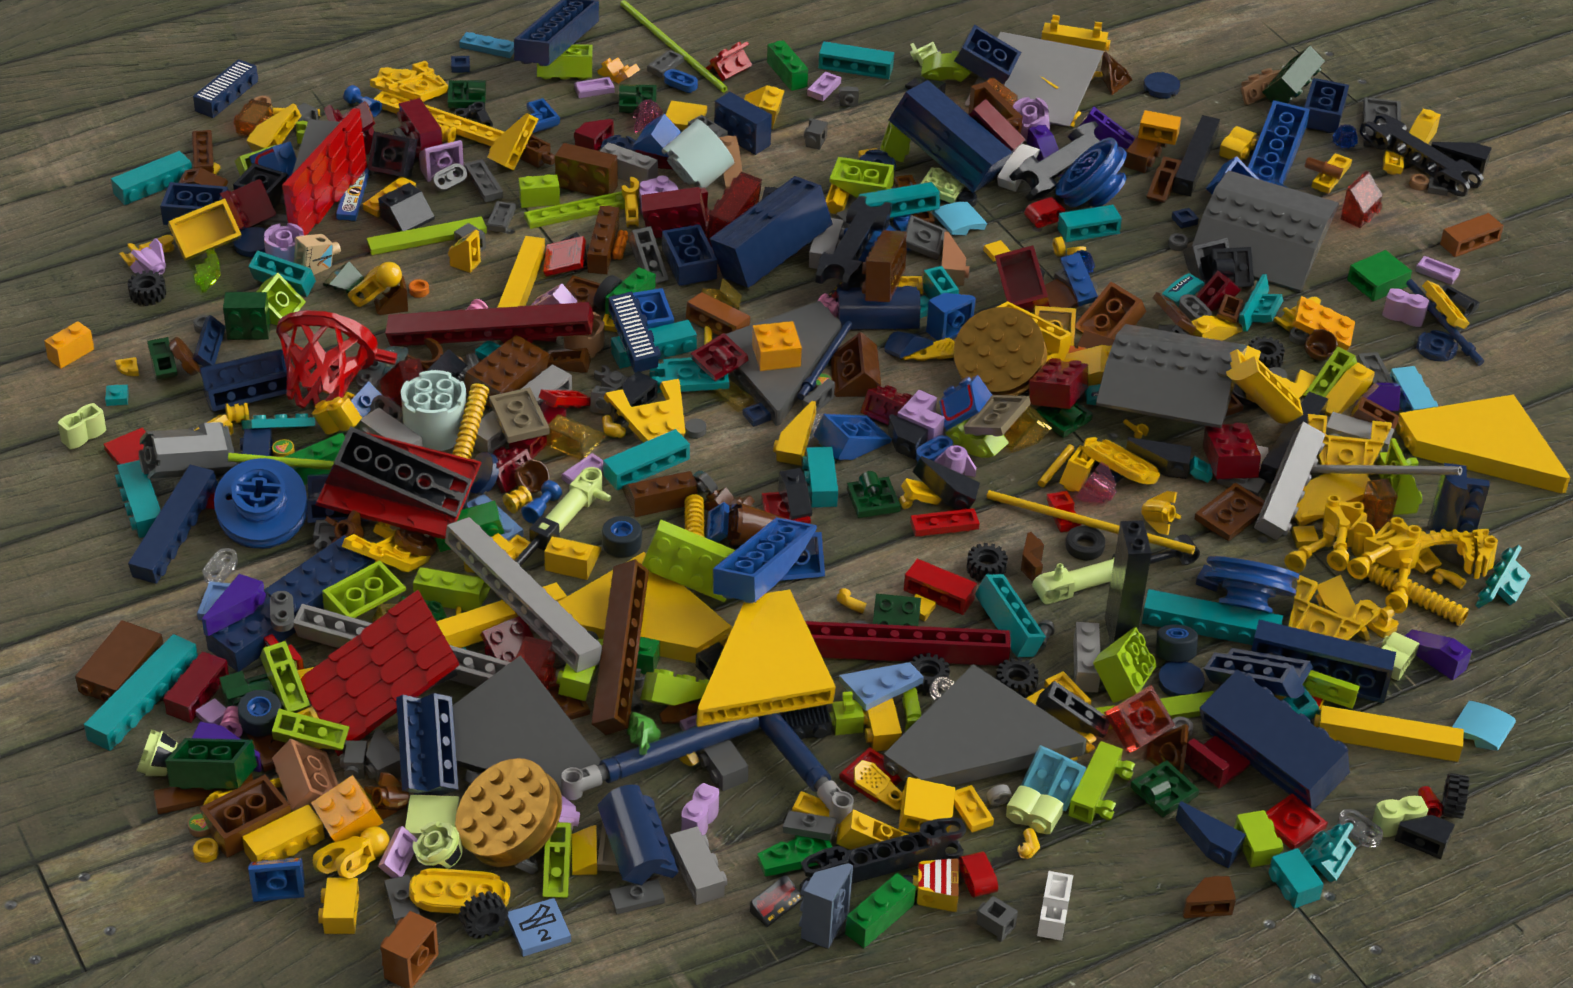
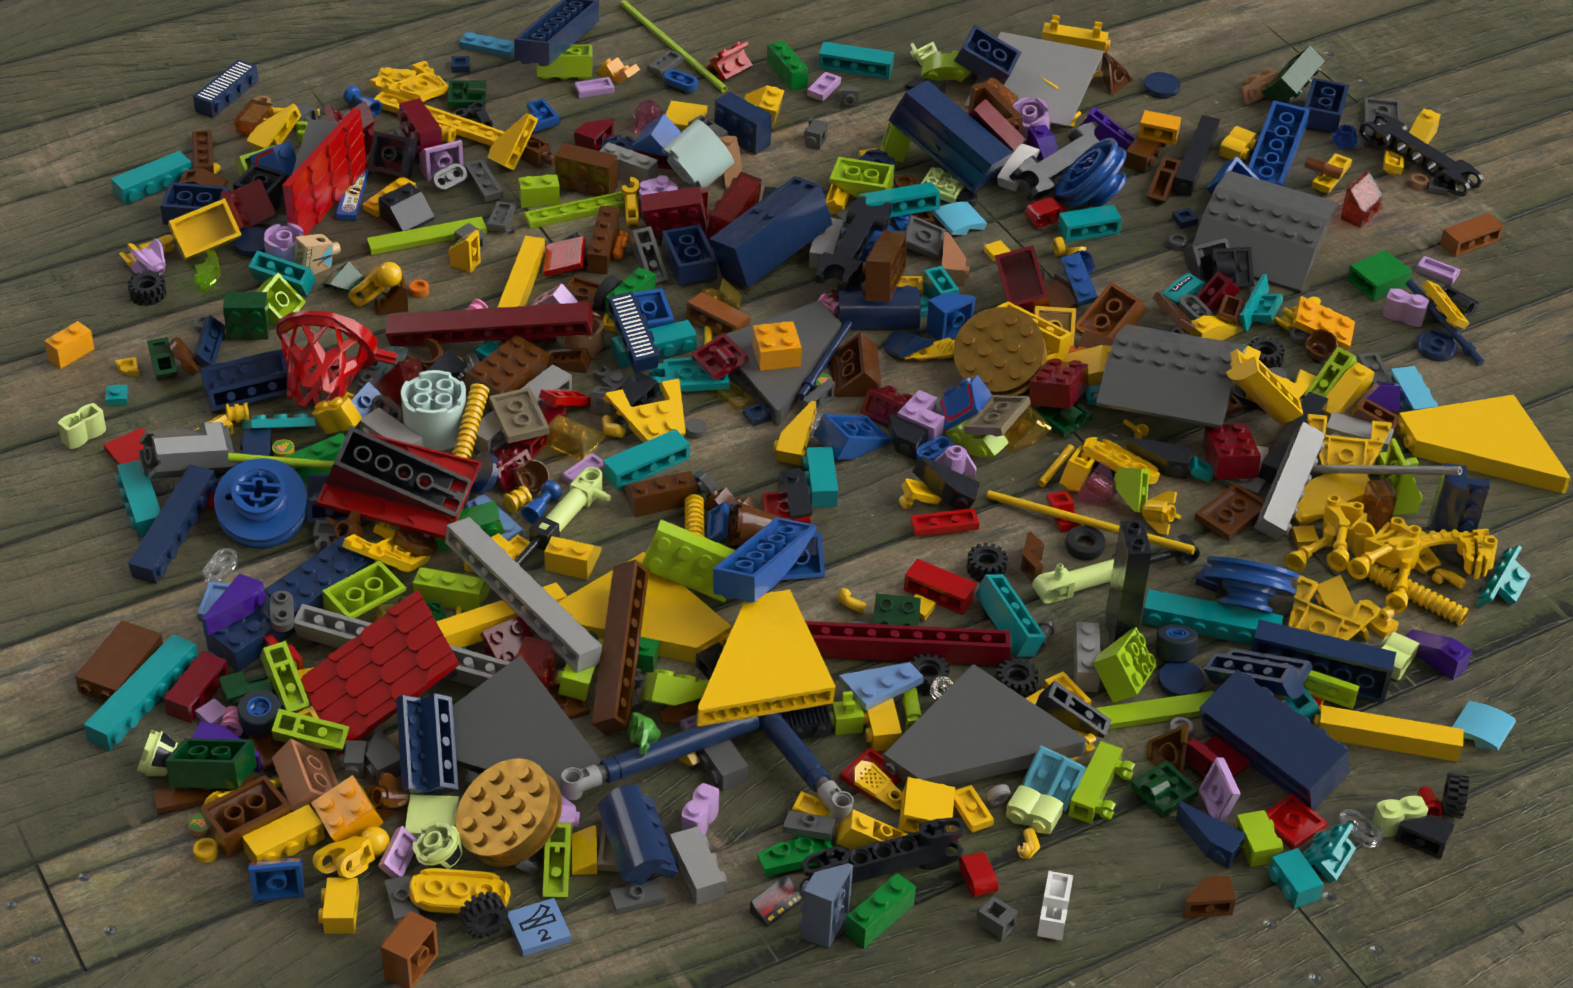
(621, 536): black wheel -> none
(632, 95): dark green plate -> none
(873, 495): dark green plate -> none
(937, 884): torso -> none
(1133, 486): none -> lime slope
(1139, 719): clear red brick -> none
(1219, 790): none -> lavender tile
(1471, 152): black slope -> none

